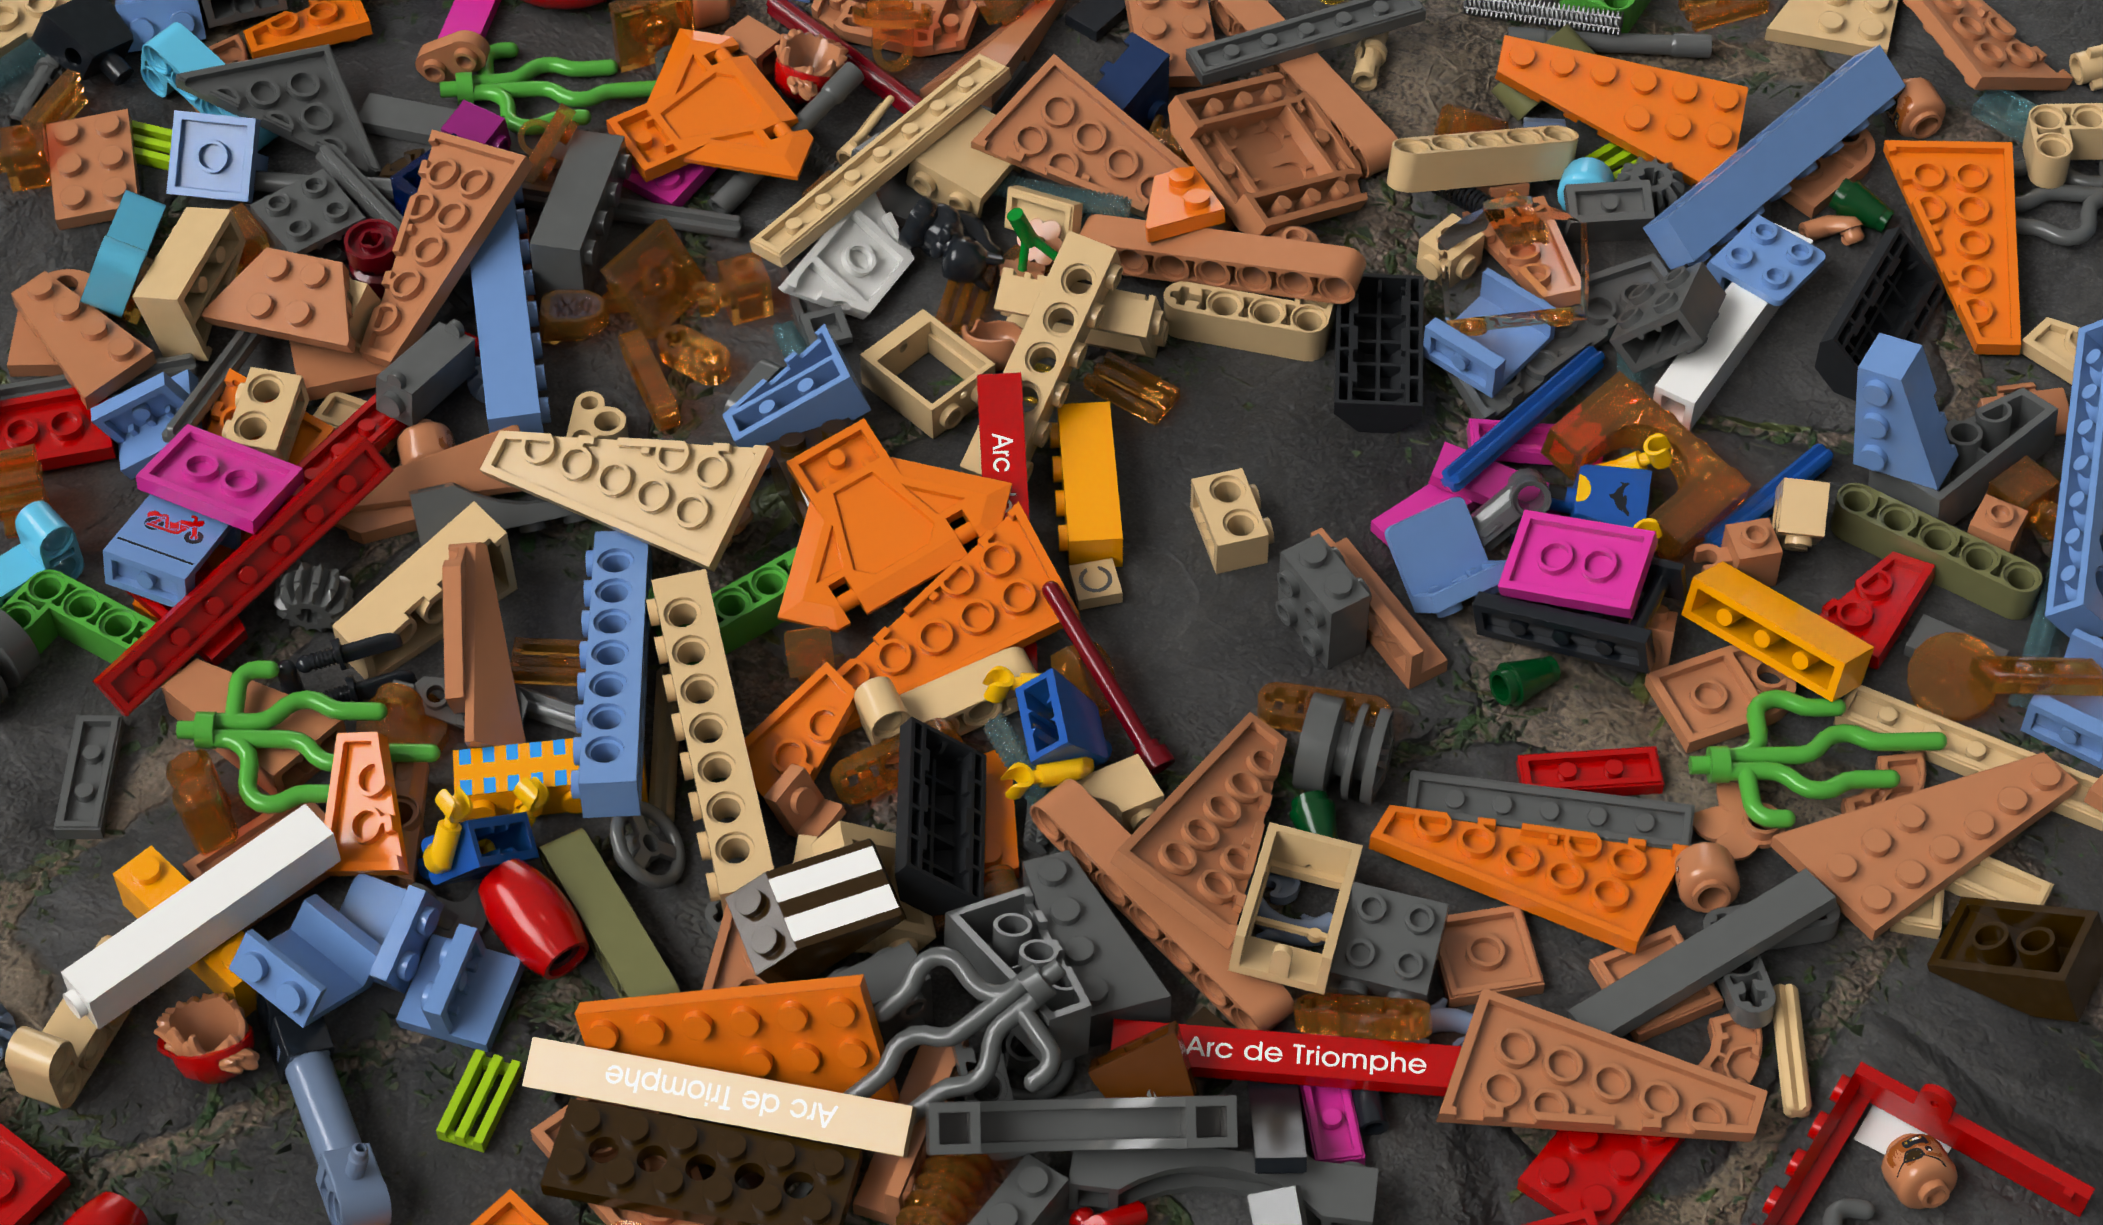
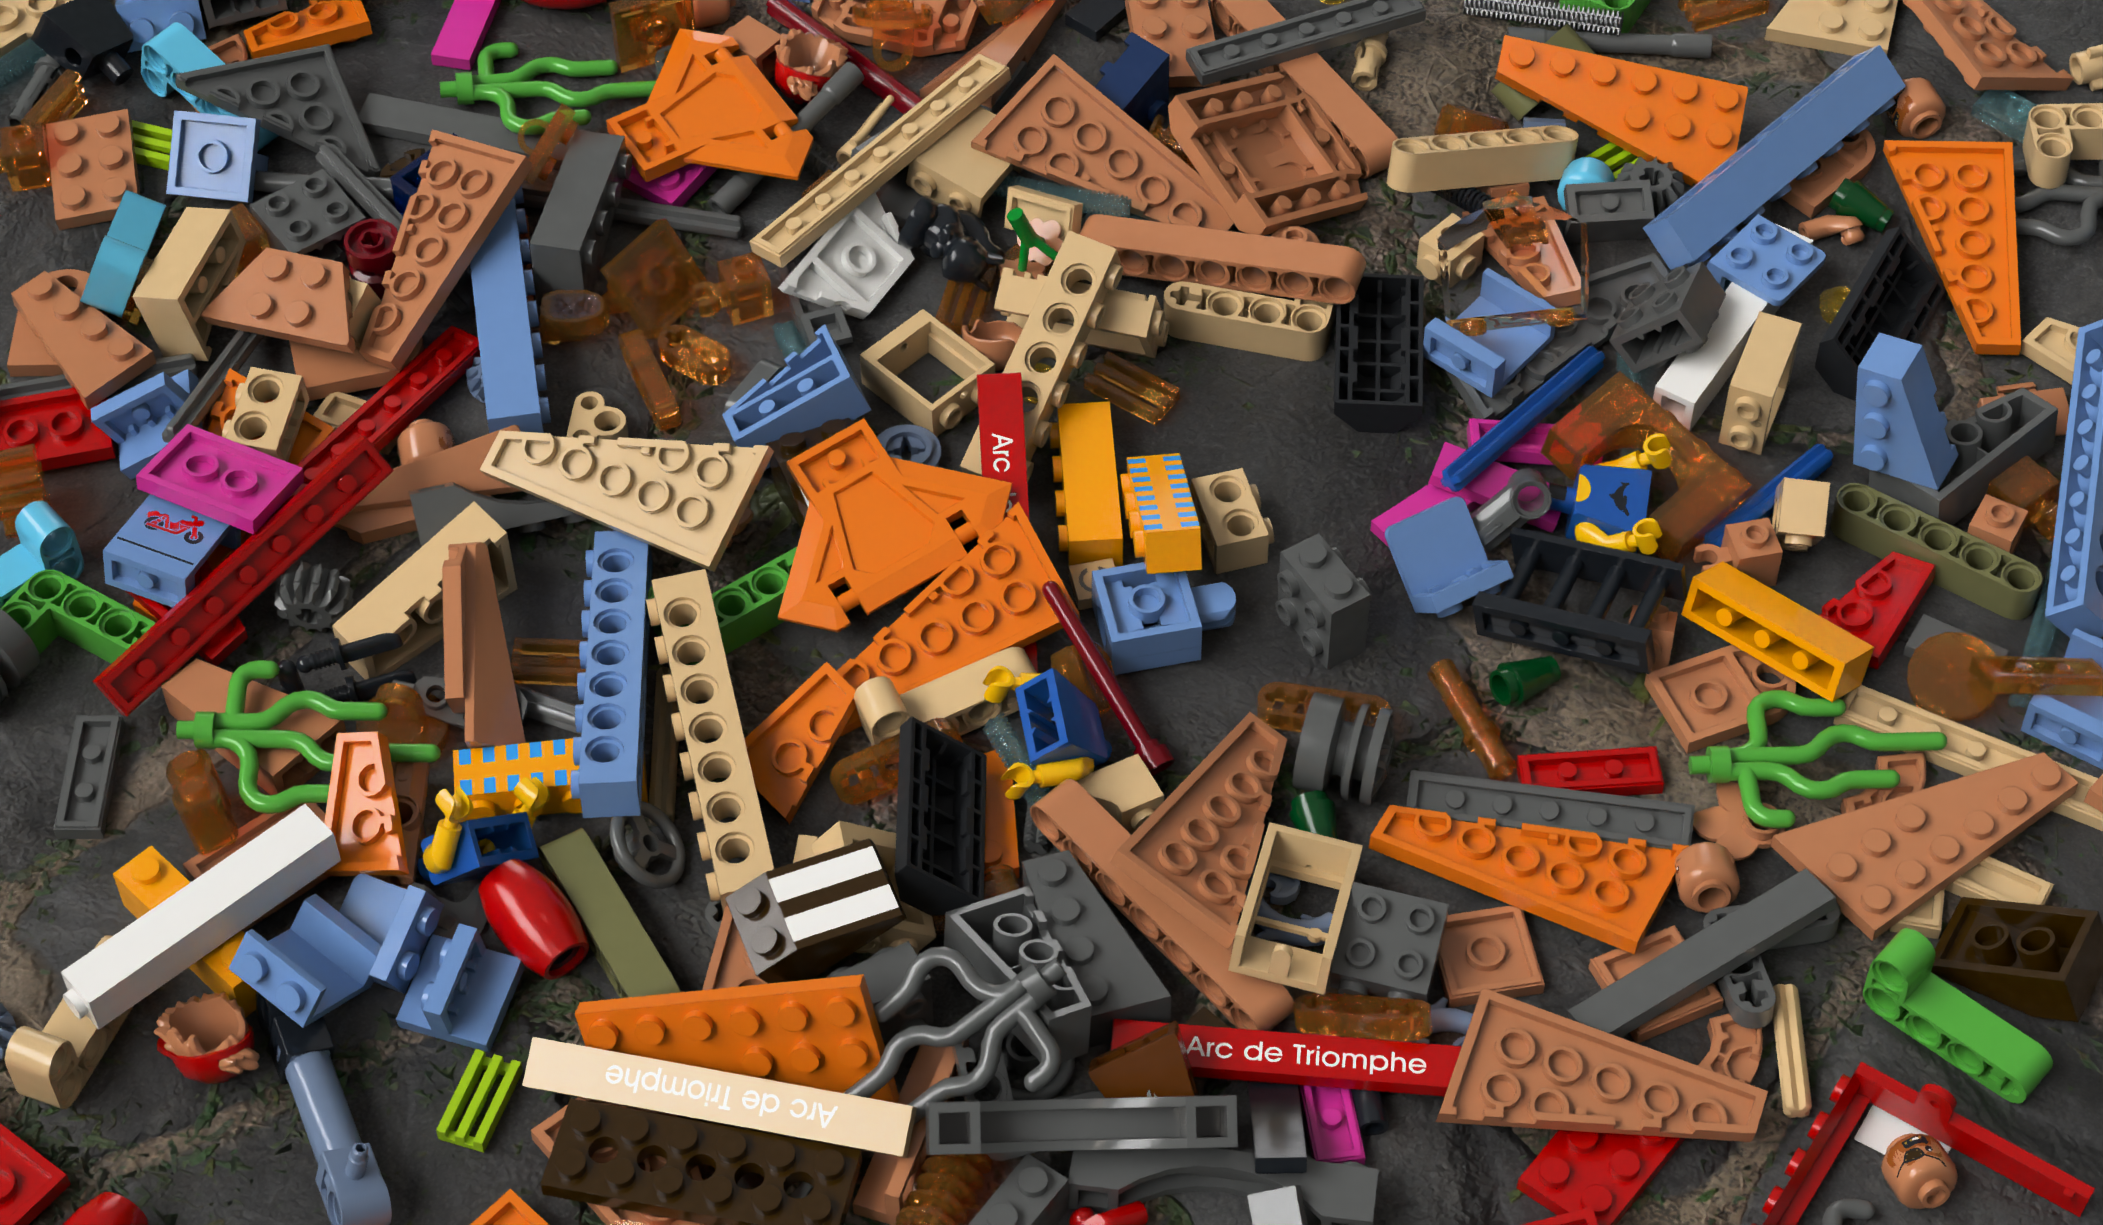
(426, 373): dark grey brick -> none
(452, 54): nougat plate -> none
(478, 125): magenta brick -> none
(801, 804): nougat bracket -> none
(808, 651): clear orange bracket -> none
(920, 441): none -> sand blue gear
(1130, 597): none -> medium blue brick
(1161, 513): none -> light orange brick
(1181, 205): orange wing -> none
(1391, 626): nougat fence -> none
(1479, 732): none -> clear orange pin
(1578, 563): dark pink plate -> none
(1759, 383): none -> tan window
(1831, 302): none -> clear yellow plate
(1950, 1022): none -> bright green beam

